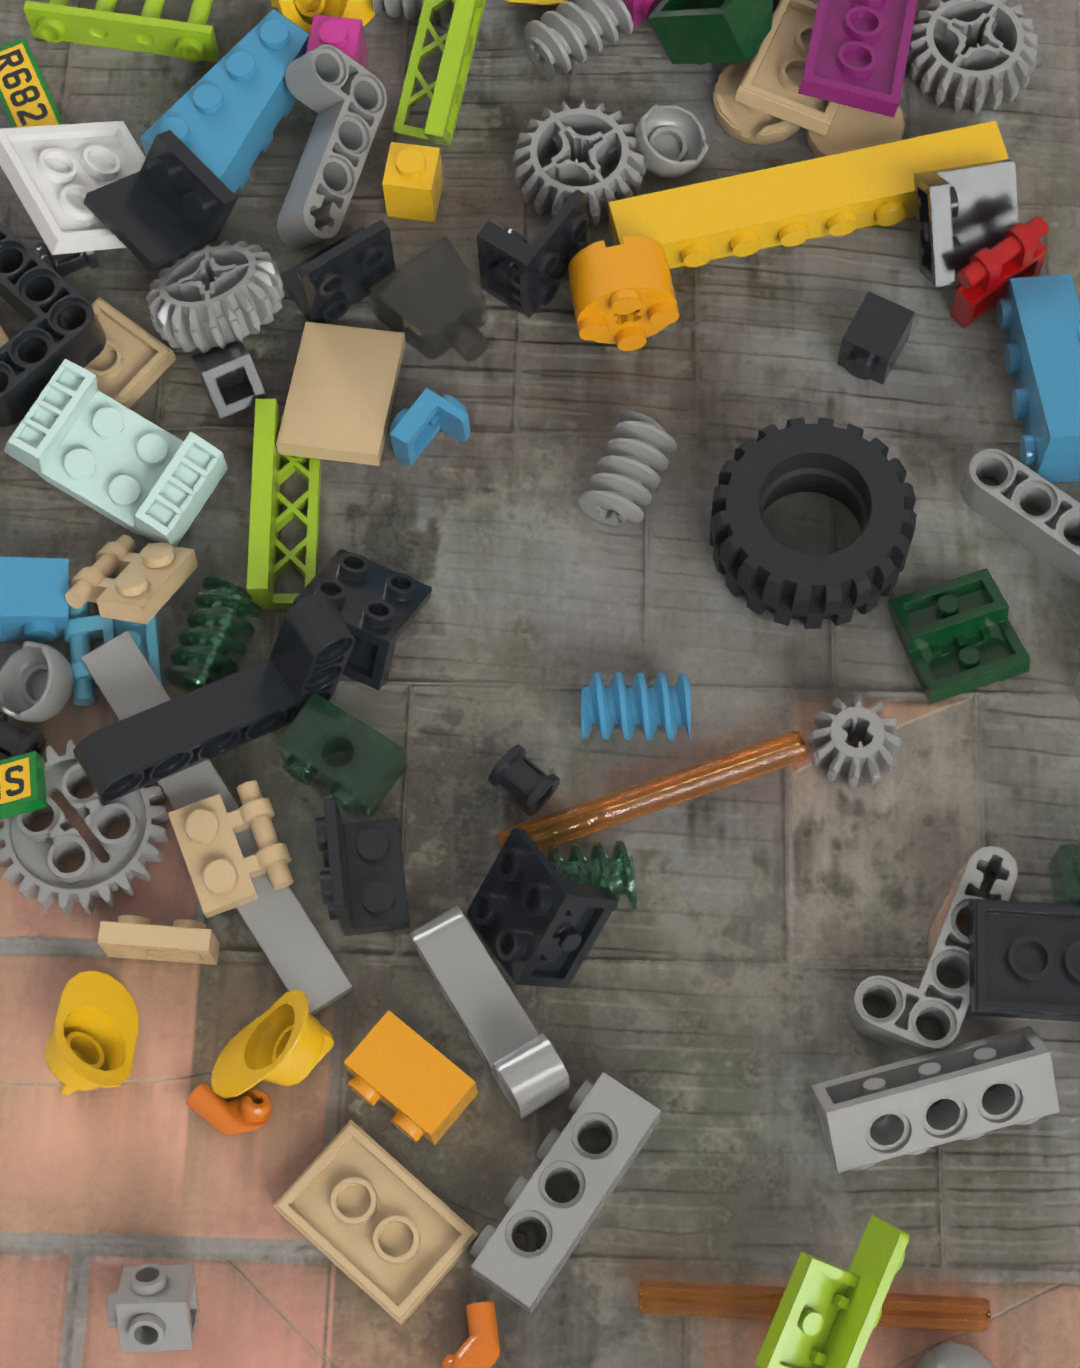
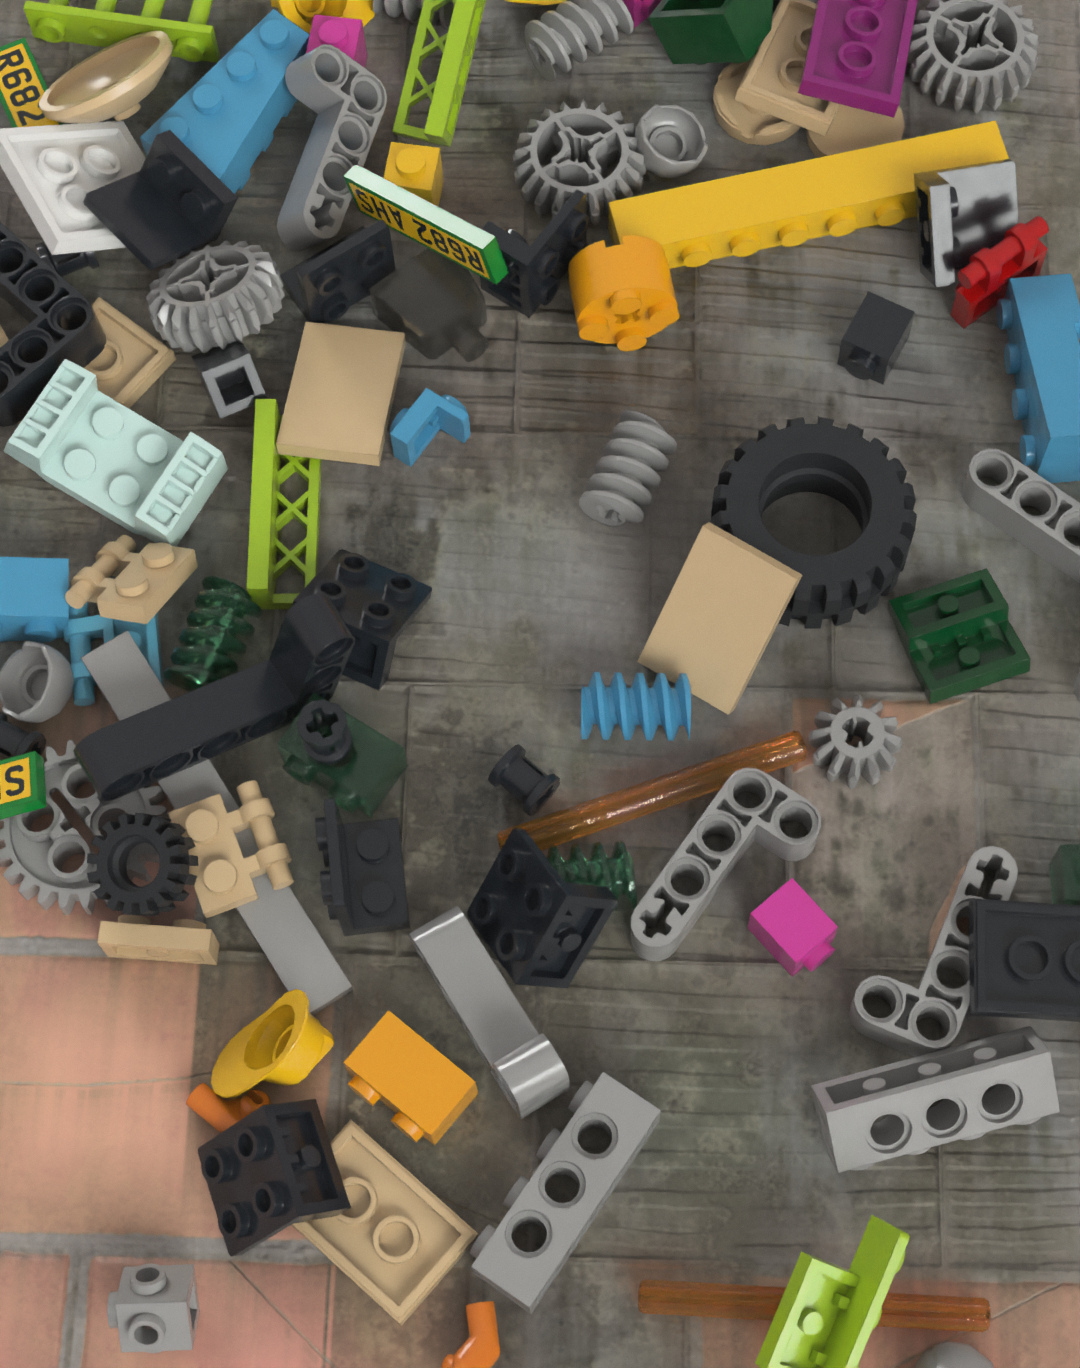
(92, 1034): yellow piece -> none
(109, 81): none -> tan dish
(113, 857): none -> black tyre
(272, 1173): none -> black bracket
(314, 744): none -> black bush
(427, 224): none -> tile
(712, 868): none -> light grey beam
(719, 617): none -> tan tile
(793, 929): none -> dark pink brick

